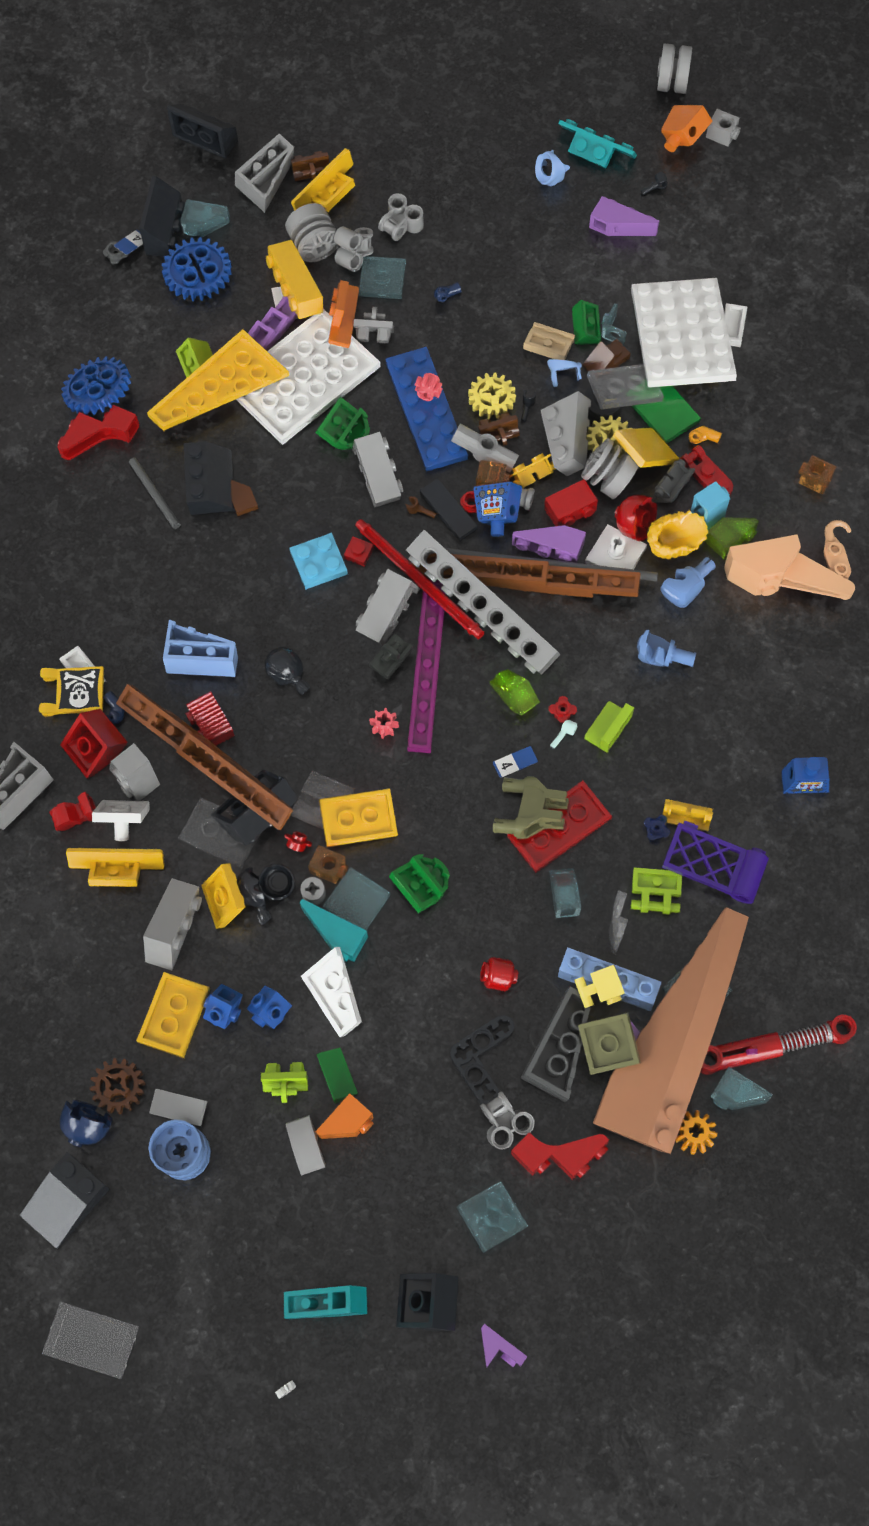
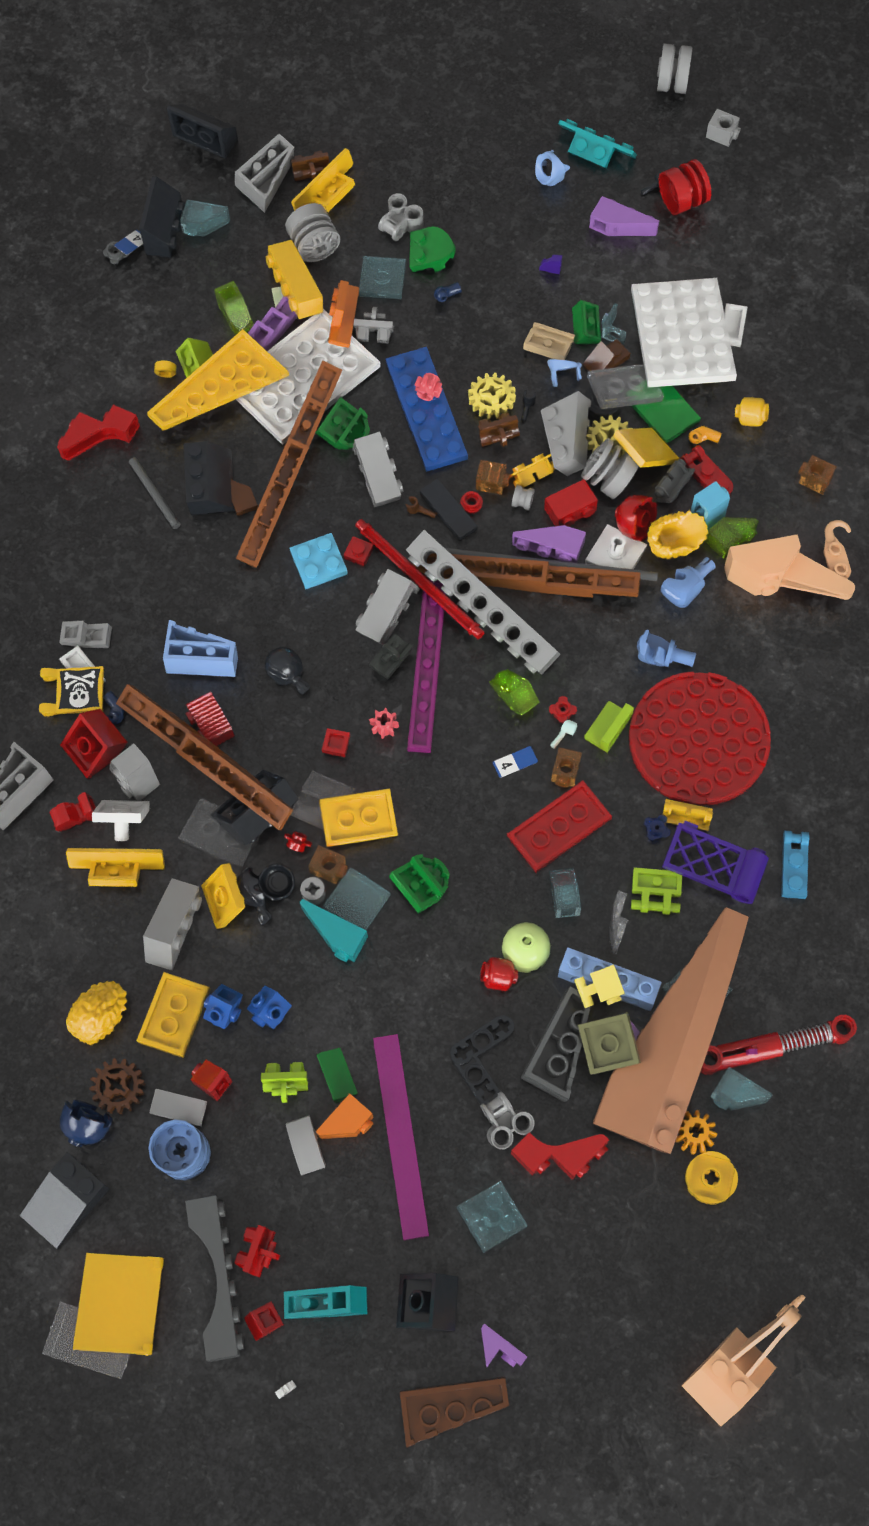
(85, 635): none -> light grey slope
(96, 385): blue gear -> none
(96, 1012): none -> yellow piece
(118, 1304): none -> yellow piece
(165, 369): none -> yellow tile
(185, 278): blue gear -> none
(211, 1079): none -> red slope
(221, 1333): none -> dark grey arch
(233, 307): none -> clear neon green slope
(260, 1252): none -> red hips
(263, 1321): none -> red slope
(289, 464): none -> dark orange slope
(333, 991): white wing -> none
(336, 742): none -> red plate
(353, 247): light grey piece -> none
(400, 1138): none -> magenta tile
(430, 249): none -> green slope
(448, 1406): none -> reddish brown wing
(484, 447): light grey piece -> none
(497, 505): blue torso -> none
(517, 947): none -> yellowish green cylinder
(534, 808): olive connector -> none
(552, 264): none -> dark purple tile
(566, 758): none -> clear orange brick
(684, 187): none -> red wheel
(685, 125): orange torso -> none
(699, 738): none -> red tile
(723, 1169): none -> yellow plate
(738, 1368): none -> light nougat slope
(752, 411): none -> yellow head
(795, 865): none -> dark azure plate
(807, 774): blue torso -> none

